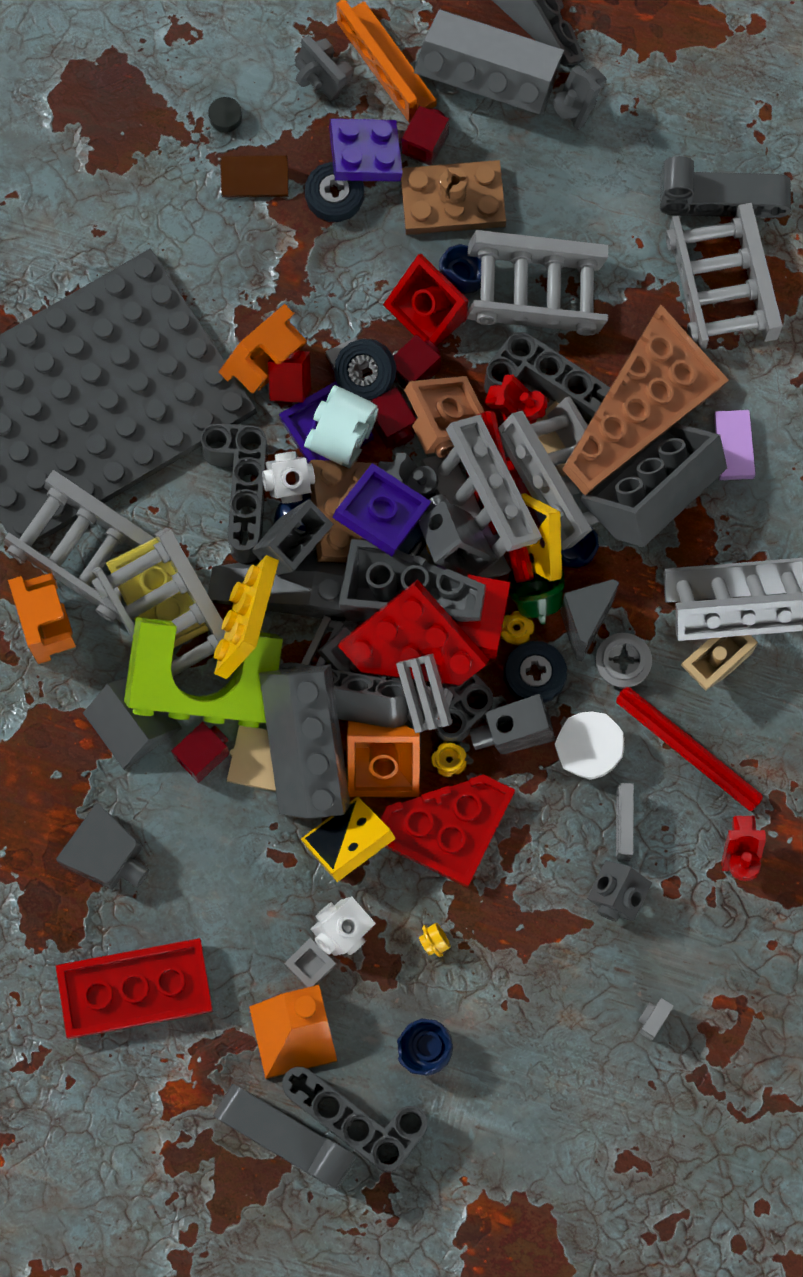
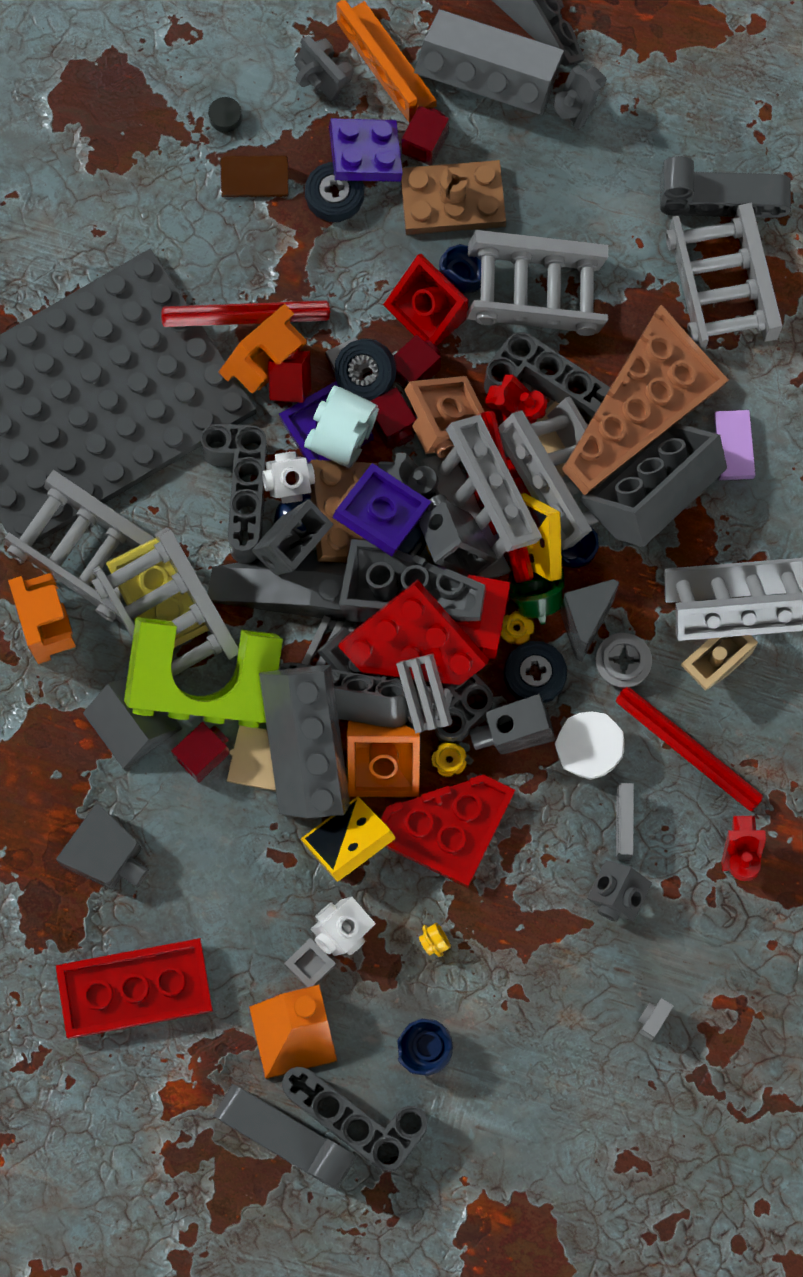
(241, 313): none -> red axle
(246, 617): yellow plate -> none

